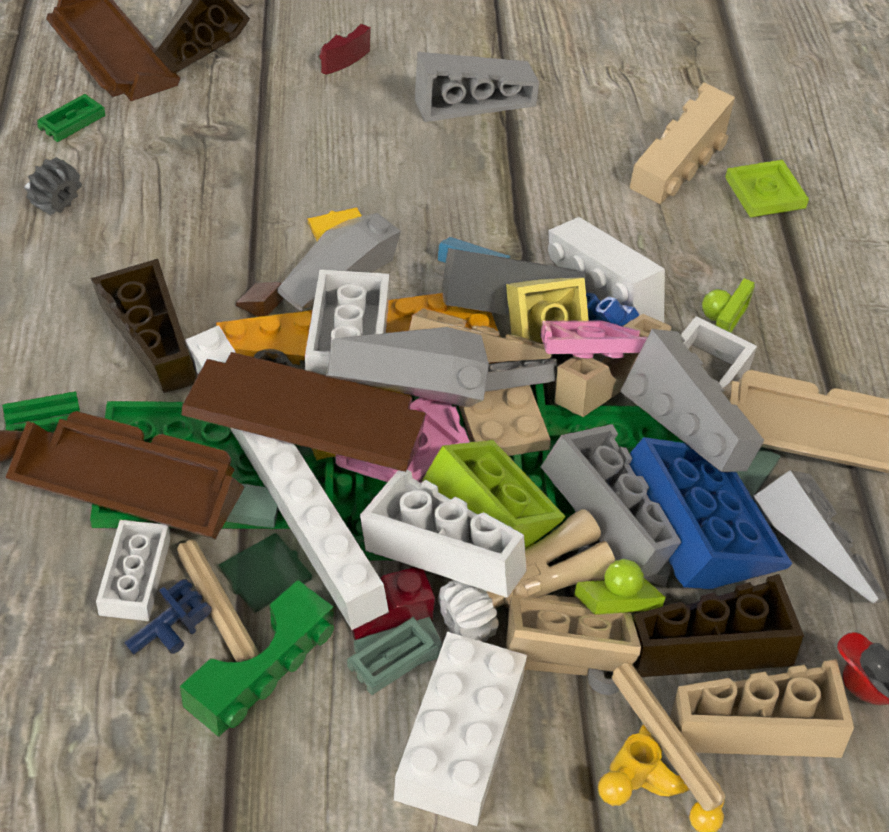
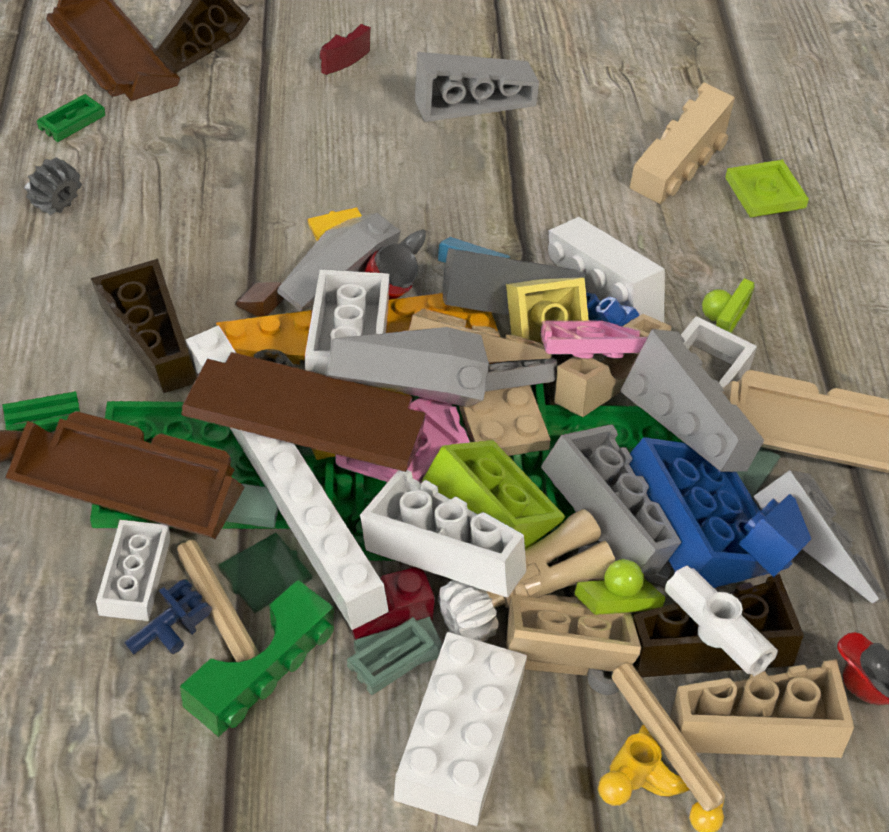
(399, 263): none -> dark grey hair
(720, 620): none -> white piece
(776, 534): none -> blue slope

